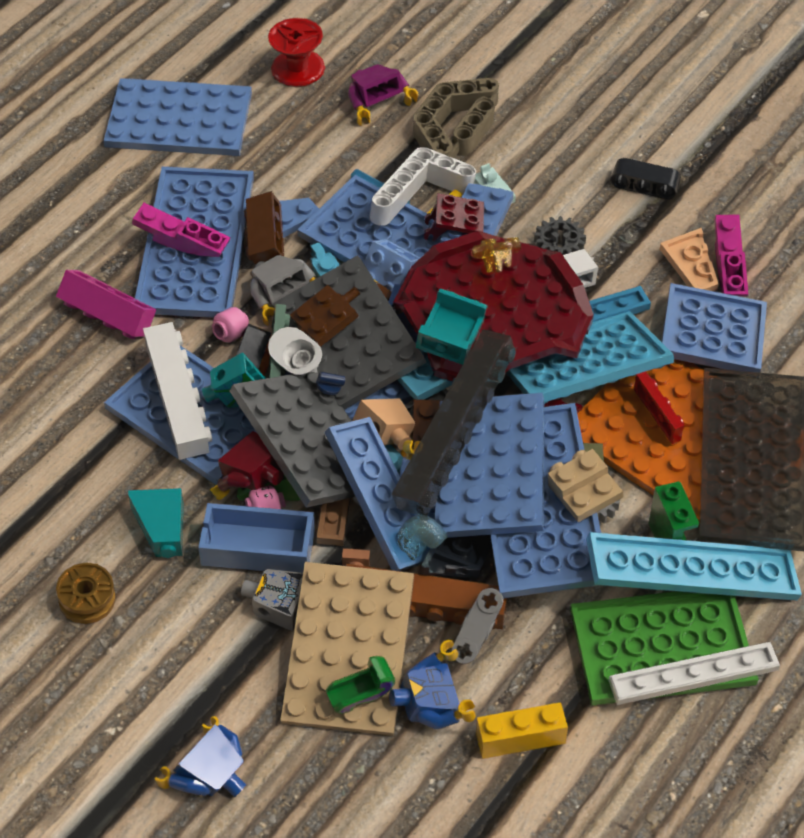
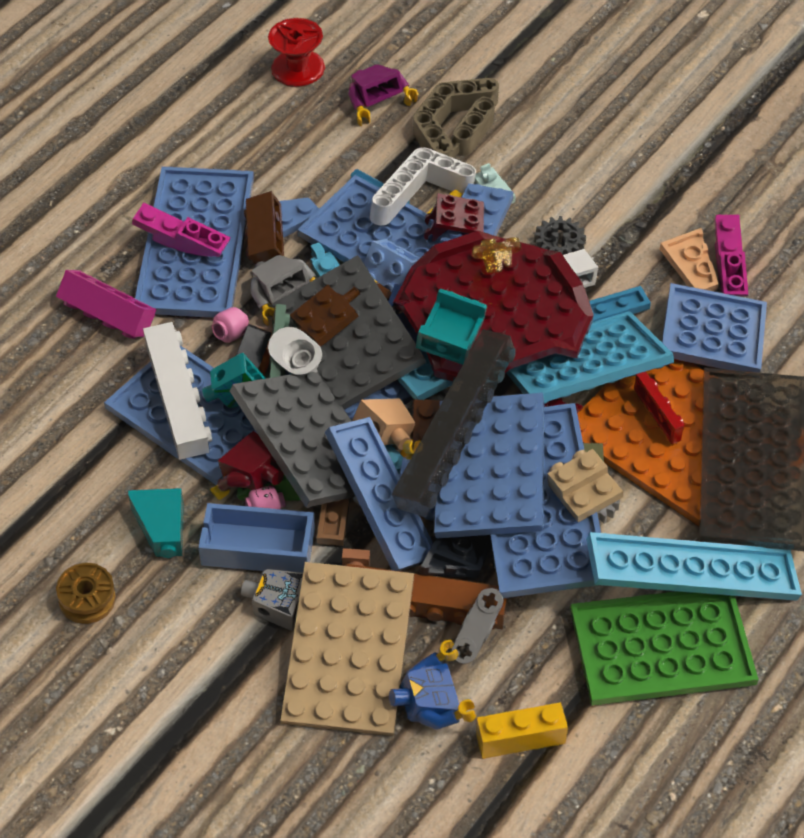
(178, 117): medium blue plate -> none
(208, 764): torso -> none
(330, 383): dark blue plate -> none
(361, 686): green animal -> none
(418, 534): clear light blue helmet -> none
(645, 178): black beam -> none
(671, 512): green panel -> none
(693, 673): white tile -> none

